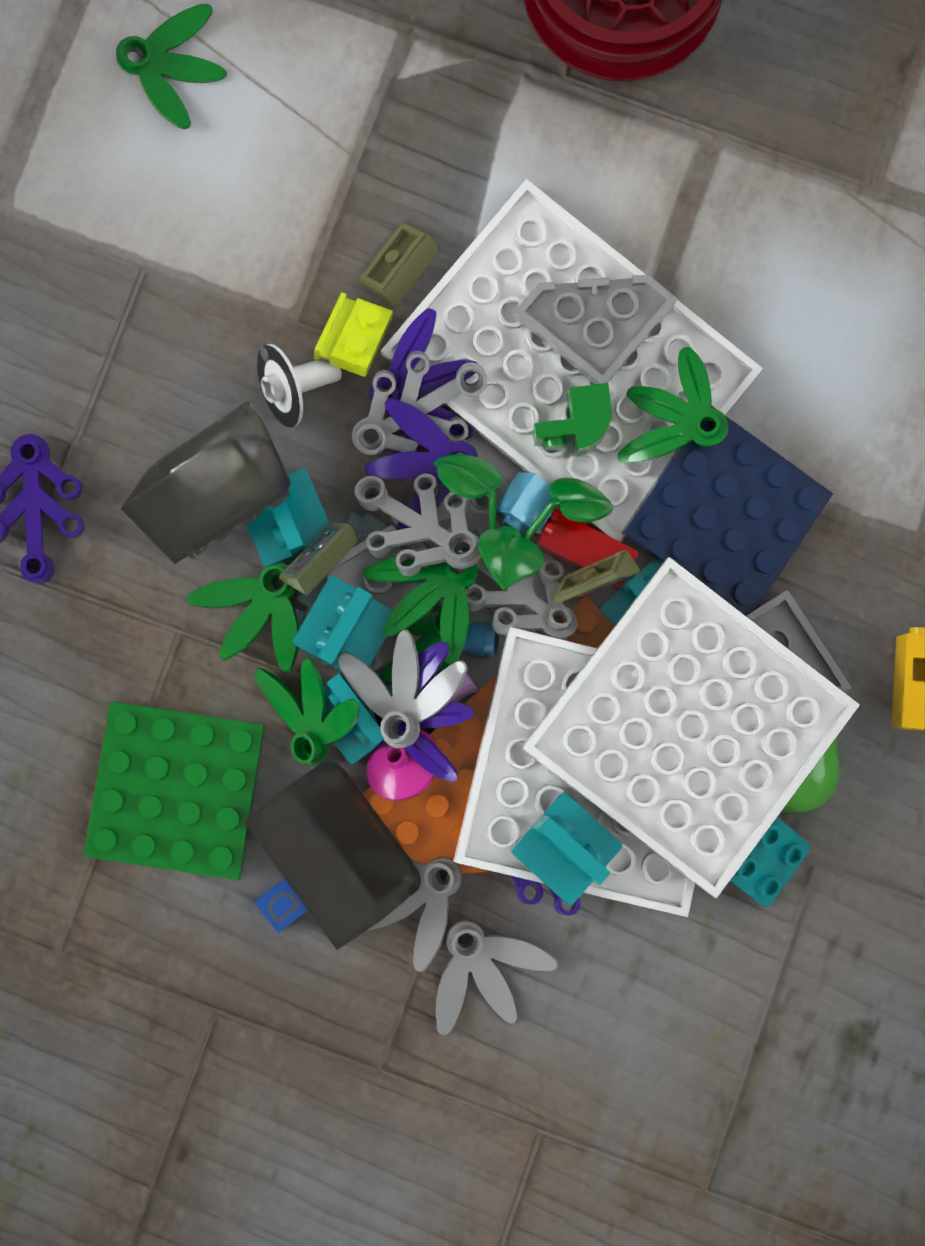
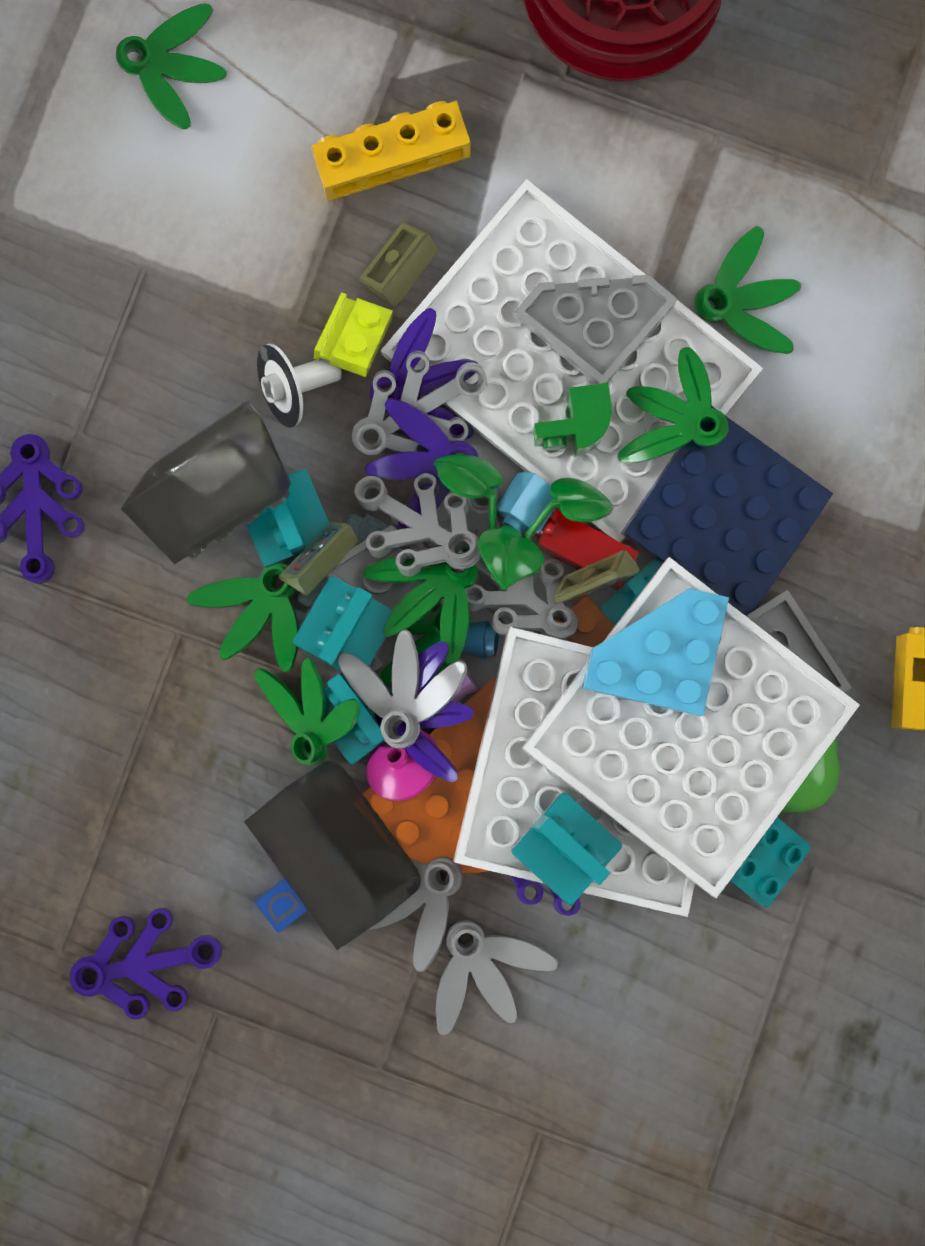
(139, 966): none -> dark purple plant
(174, 791): green plate -> none
(391, 149): none -> yellow brick
(664, 655): none -> medium azure plate
(732, 301): none -> green plant

